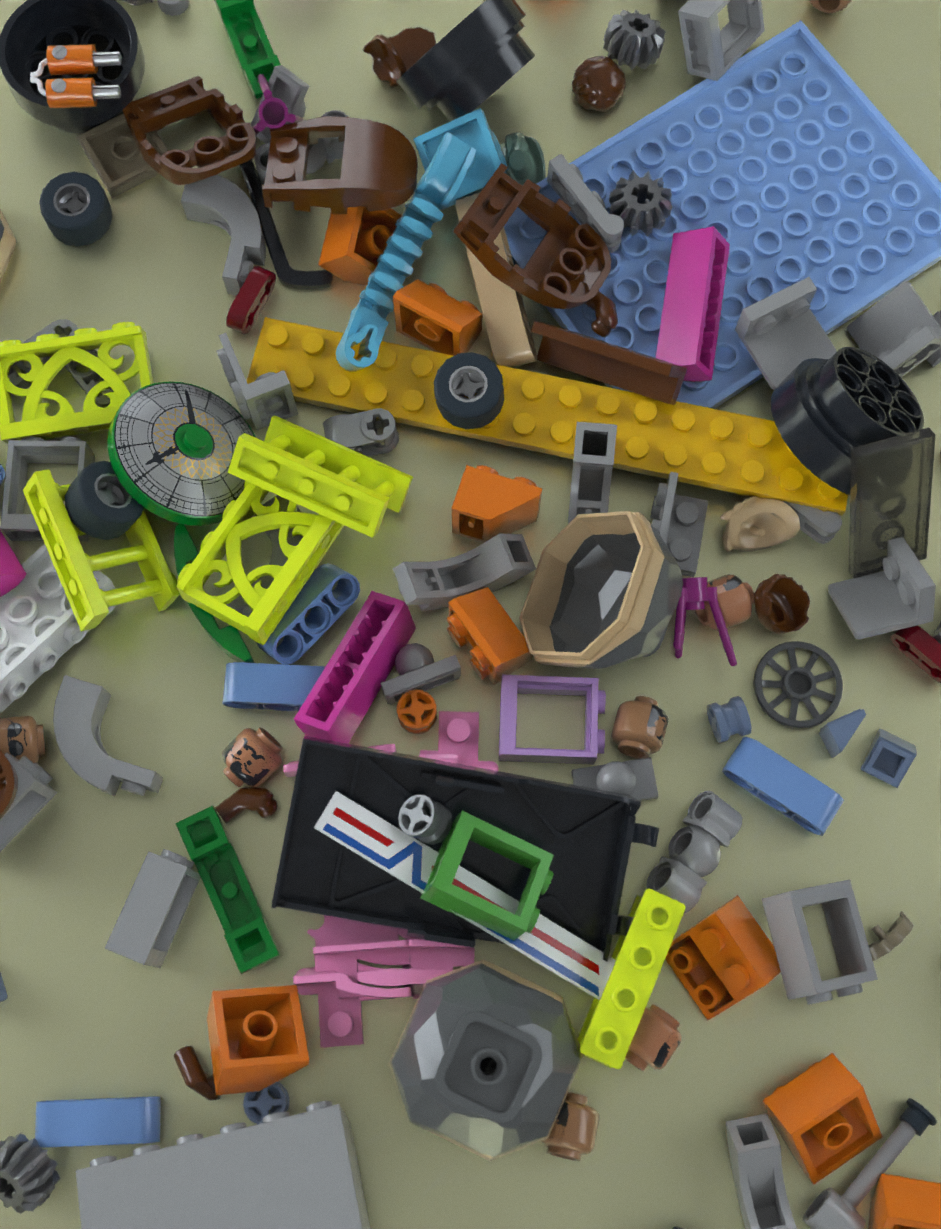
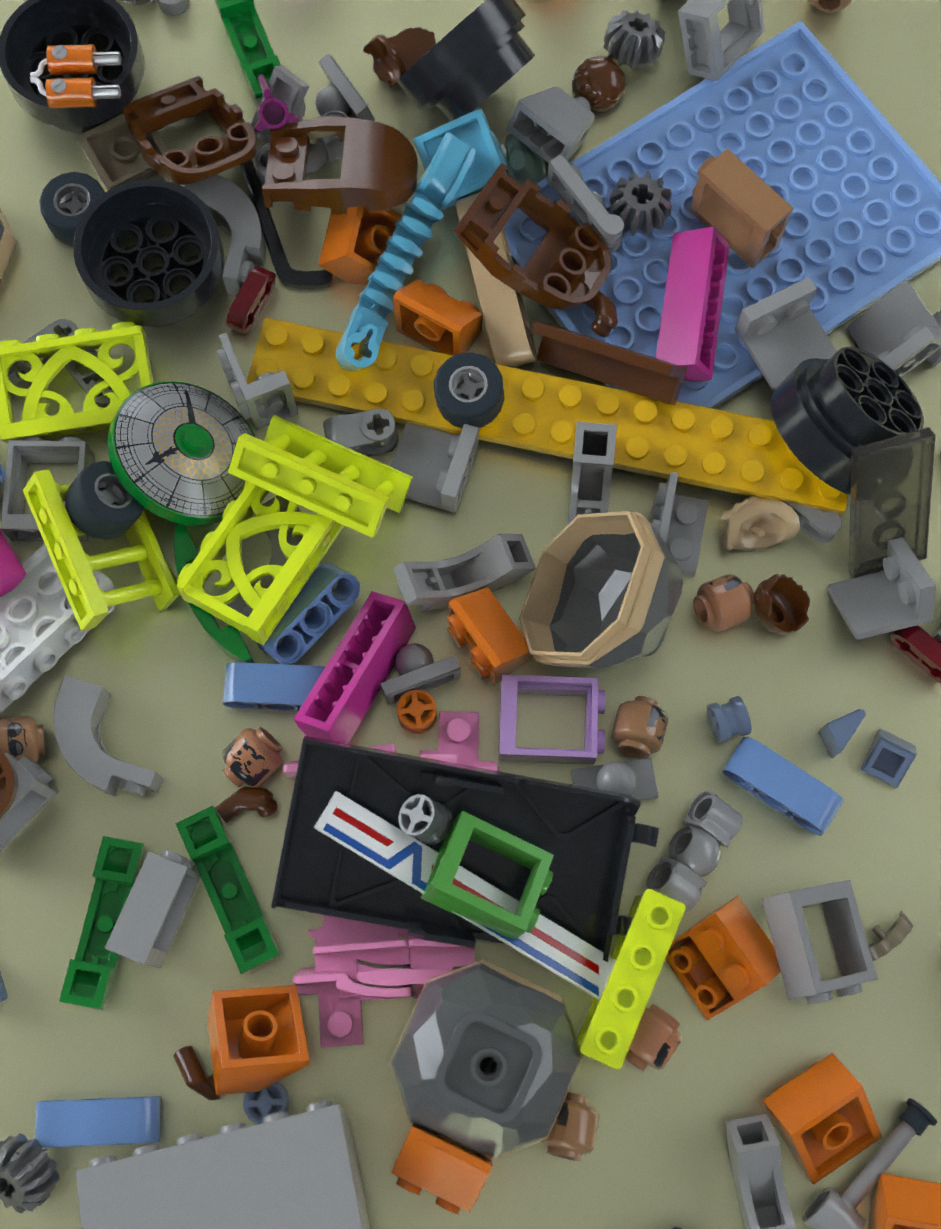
(95, 967): none -> green slope
(140, 216): none -> black wheel
(341, 93): none -> light grey tile
(437, 463): none -> light grey bracket
(441, 1169): none -> orange slope
(493, 504): orange slope -> none
(551, 123): none -> light grey torso
(693, 595): magenta plant -> none
(740, 207): none -> medium nougat window
(797, 685): dark grey wheel -> none

